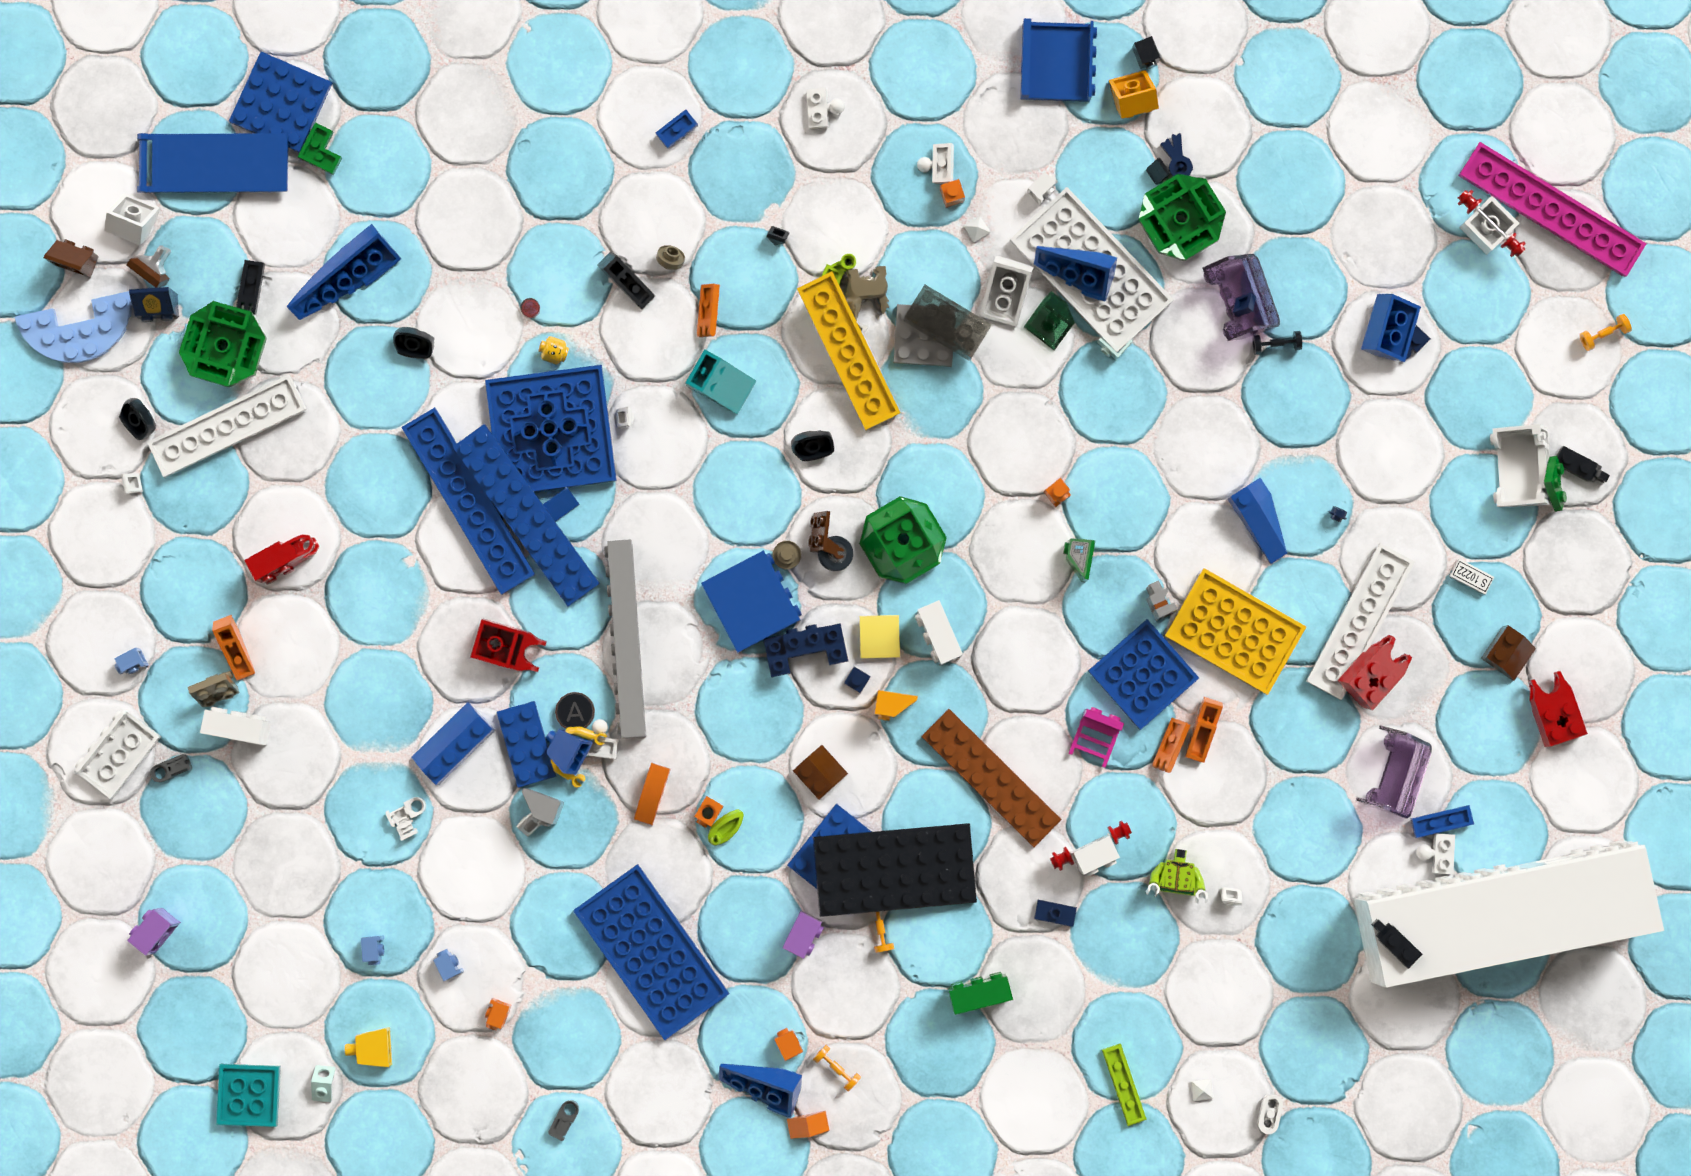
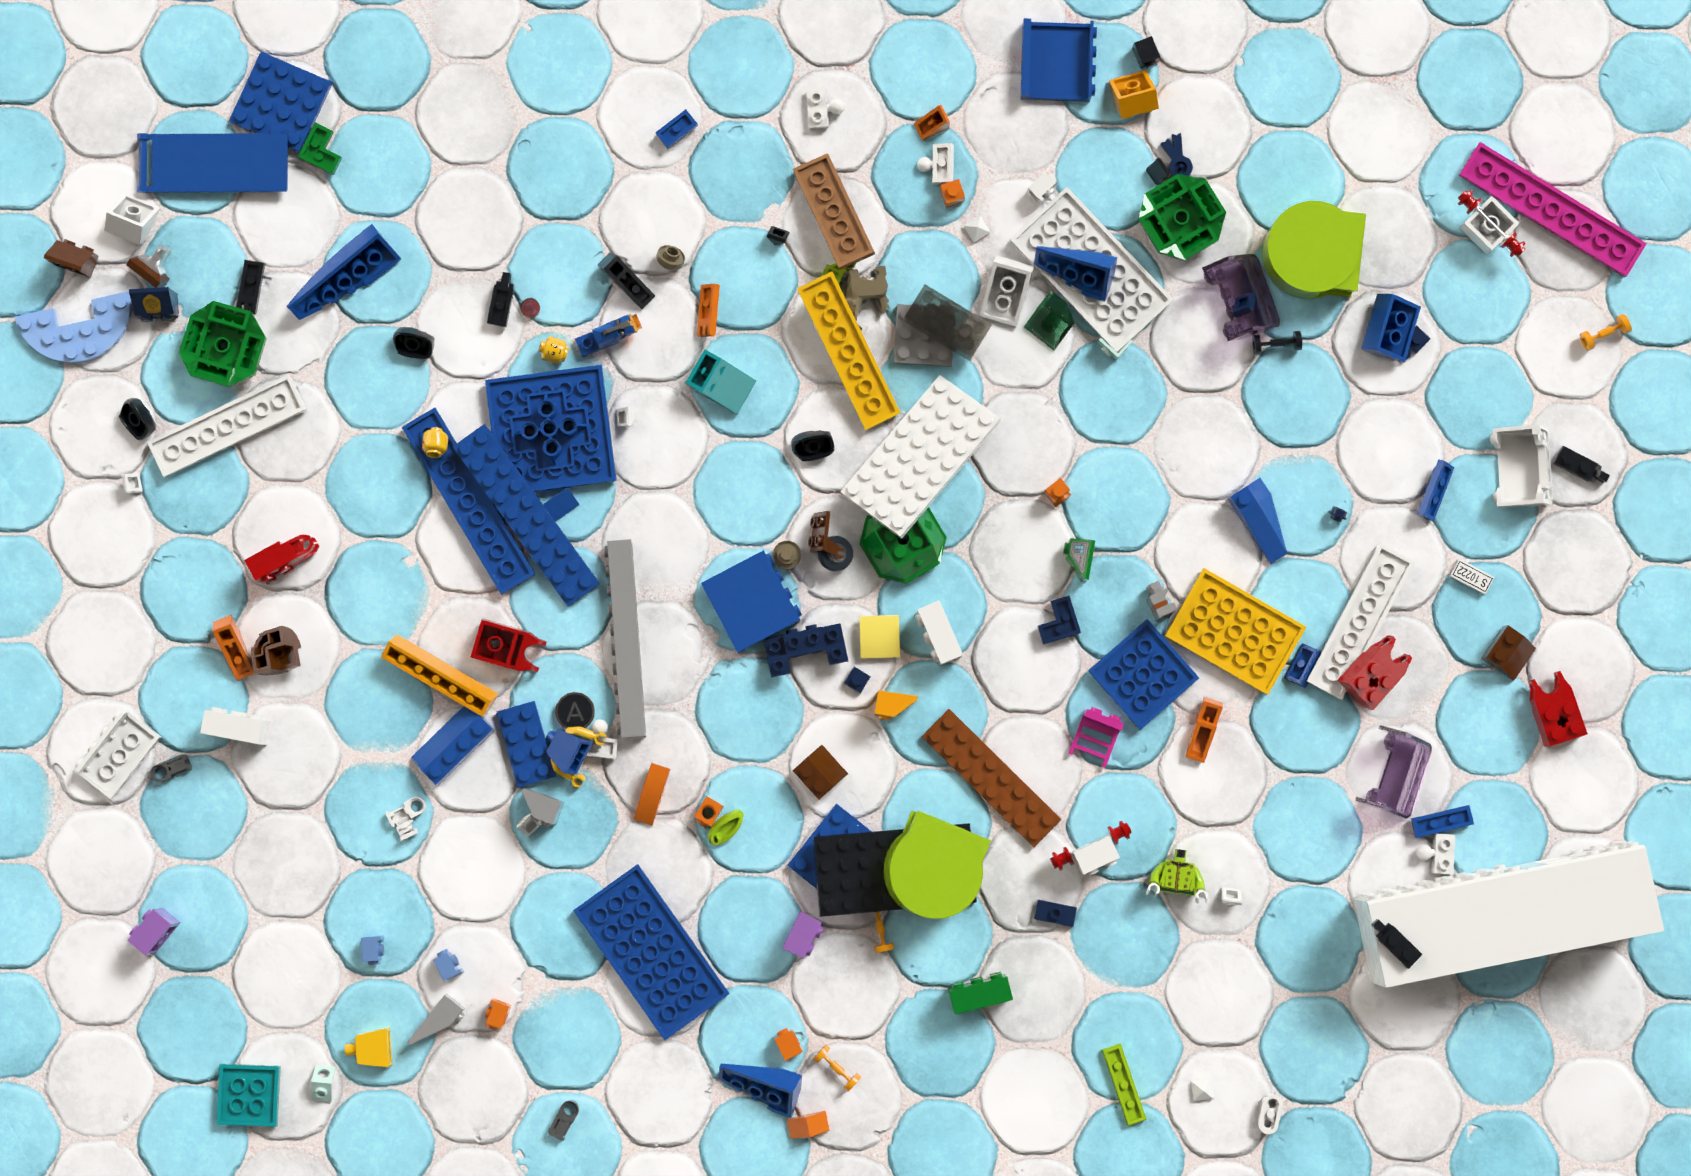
(130, 661): medium blue brick -> none
(214, 689): dark tan plate -> none
(275, 651): none -> reddish brown brick
(435, 442): none -> yellow head
(439, 675): none -> light orange brick
(442, 1016): none -> light grey slope
(501, 301): none -> black hinge
(608, 334): none -> blue plate
(833, 211): none -> medium nougat plate
(920, 456): none -> white plate
(932, 123): none -> orange slope
(934, 867): none -> lime brick
(1065, 623): none -> dark blue plate
(1171, 745): orange hinge -> none
(1302, 665): none -> blue slope
(1315, 250): none -> lime brick
(1435, 490): none -> blue plate
(1553, 483): green plate -> none

